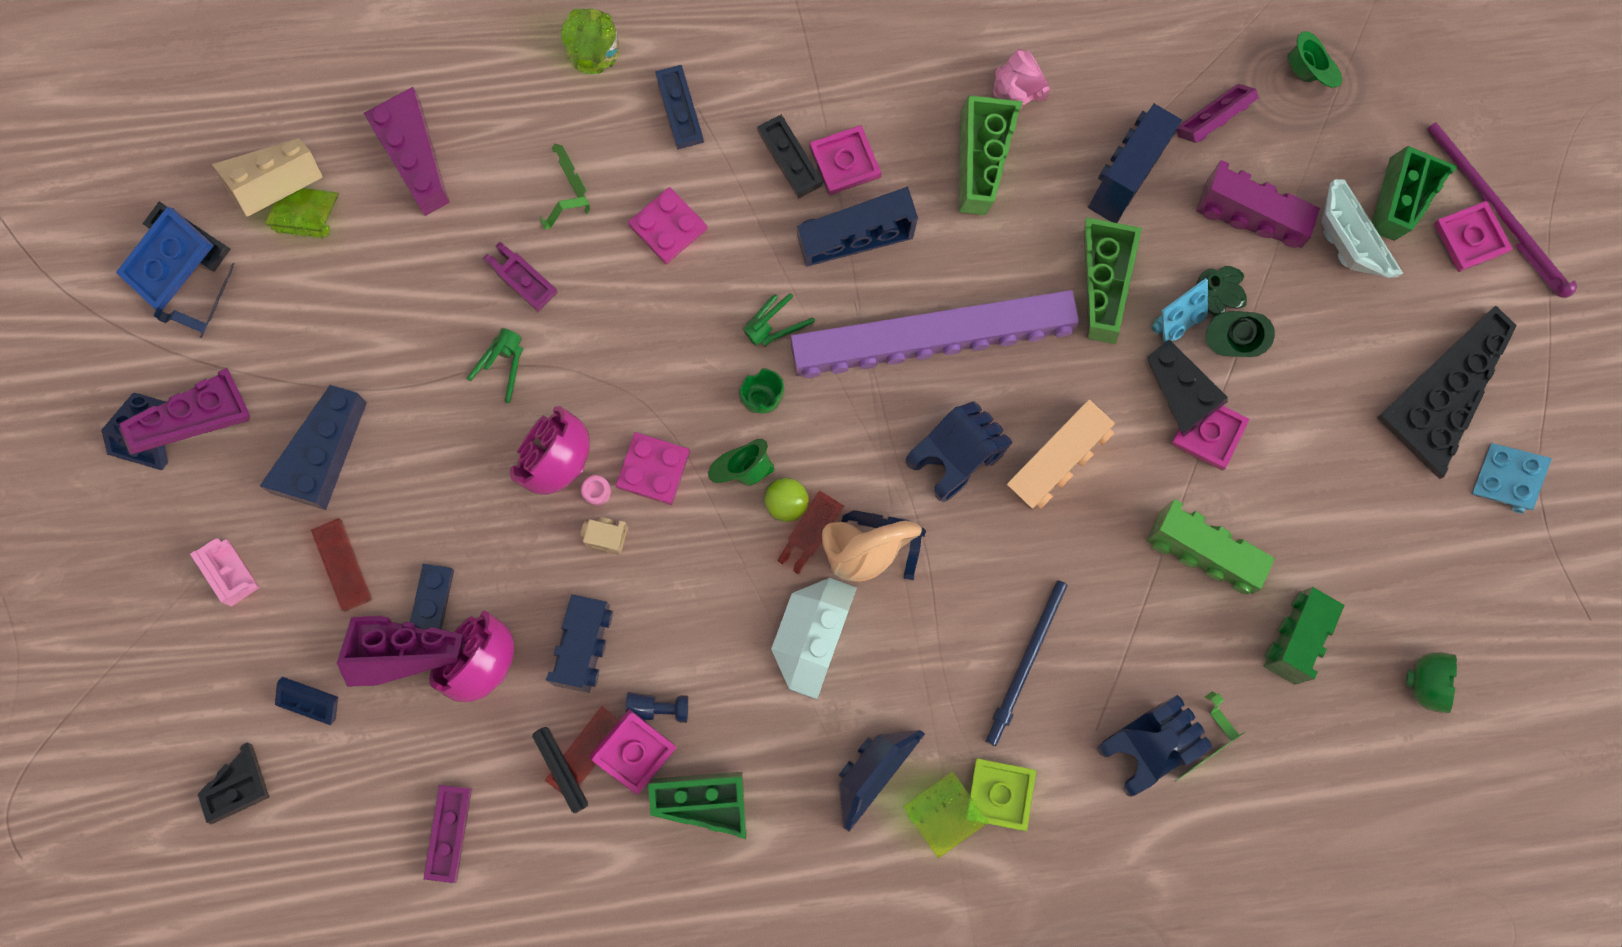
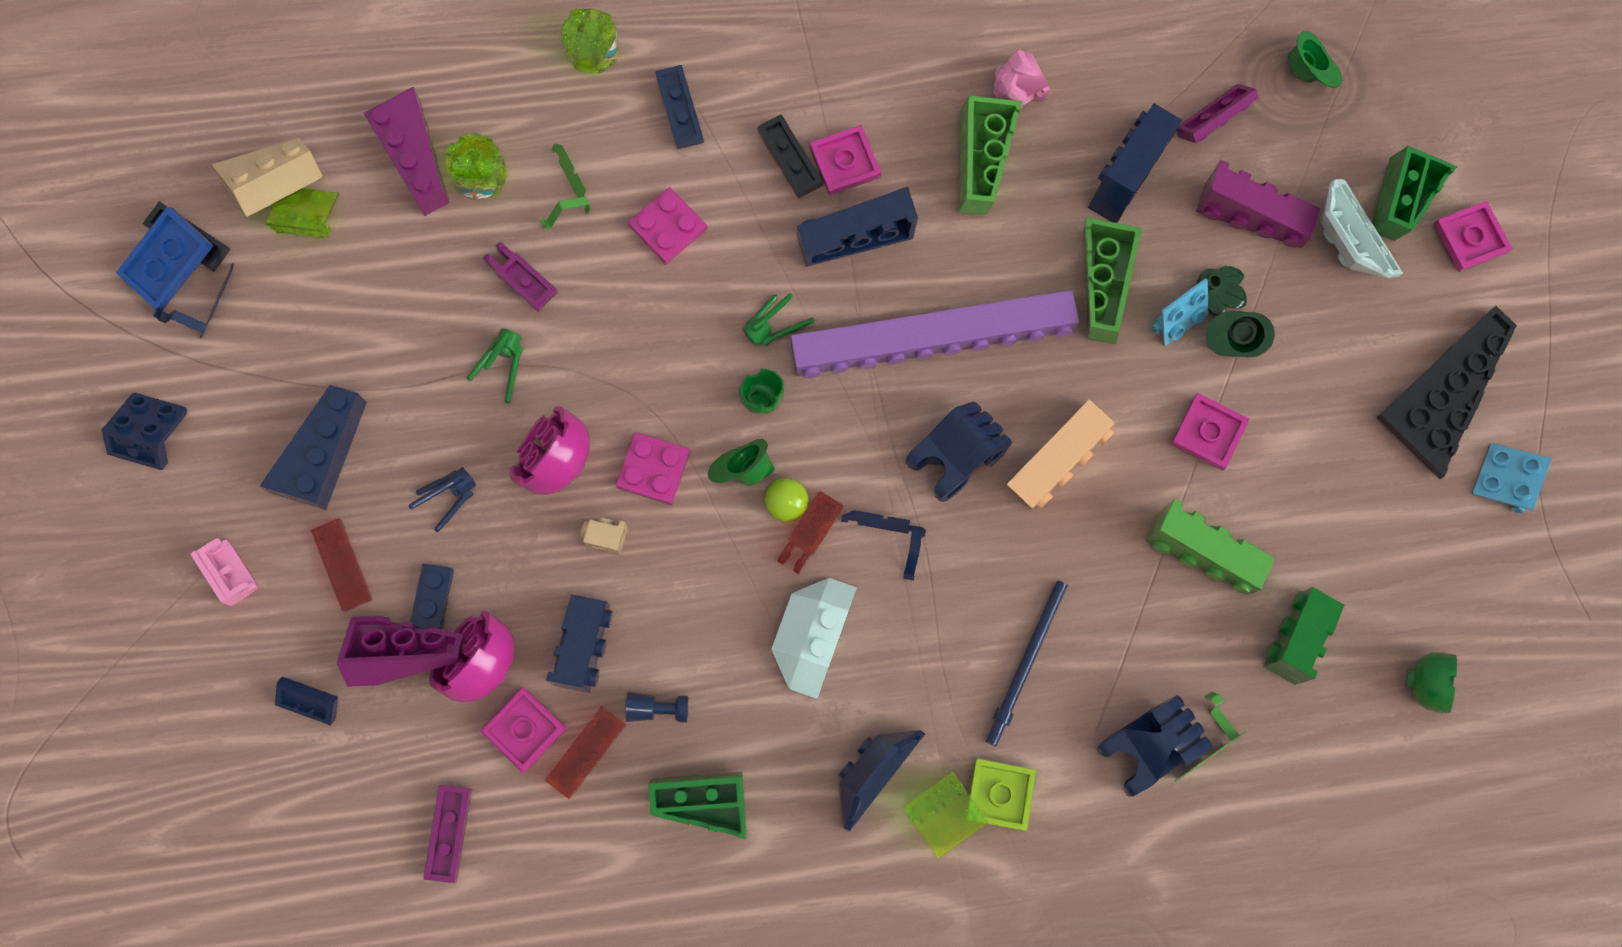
(200, 410): magenta wing -> none
(234, 787): black wing -> none
(458, 482): none -> dark blue plant
(476, 166): none -> clear neon green brick
(523, 730): none -> dark pink plate
(560, 769): black axle -> none
(595, 490): bright pink tile -> none
(632, 751): dark pink plate -> none
(868, 554): light nougat piece -> none
(1186, 388): black wing -> none
(1527, 245): magenta bar -> none

